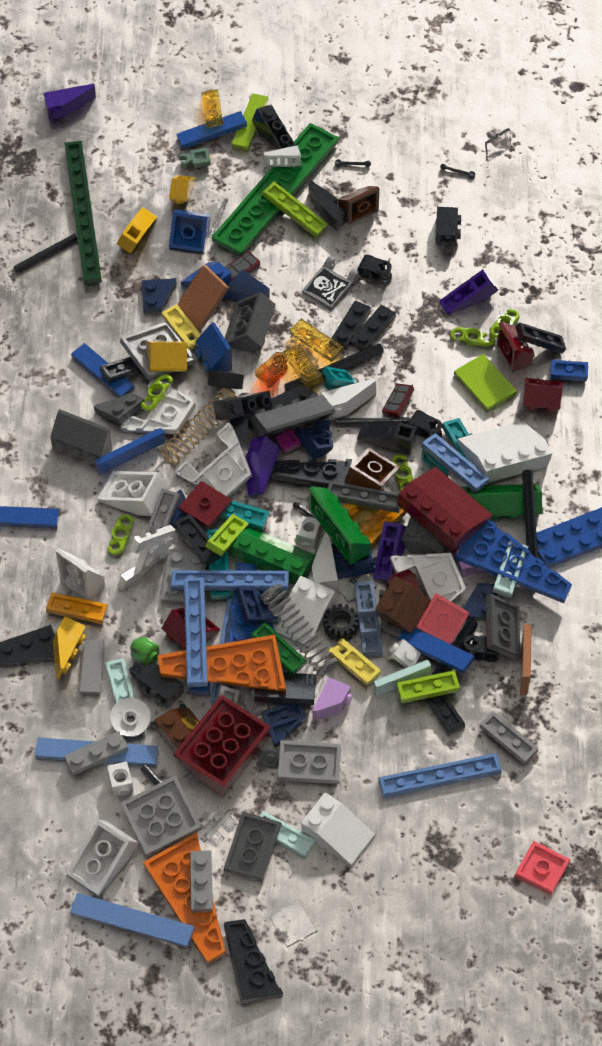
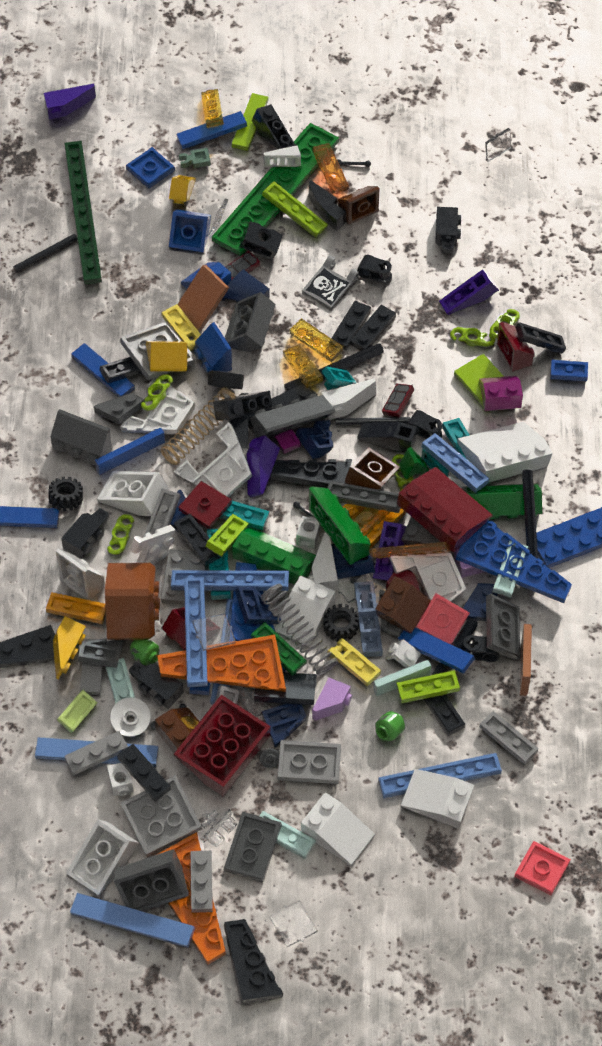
(65, 486): none -> black tyre
(76, 711): none -> yellowish green tile
(85, 533): none -> black hinge
(101, 652): none -> dark grey wing
(131, 601): none -> dark orange plate
(136, 230): yellow slope -> none
(144, 772): none -> black plate
(150, 167): none -> blue tile
(151, 881): none -> dark grey slope
(156, 294): dark blue wing -> none
(214, 632): none -> clear piece
(266, 248): none -> black brick
(272, 369): clear orange piece -> none
(330, 168): none -> clear orange tile
(390, 726): none -> bright green head
(412, 464): none -> green slope
(418, 549): none -> clear orange tile
(437, 796): none -> white slope
(471, 174): black hinge -> none
(501, 393): none -> magenta slope
(542, 394): dark red slope -> none

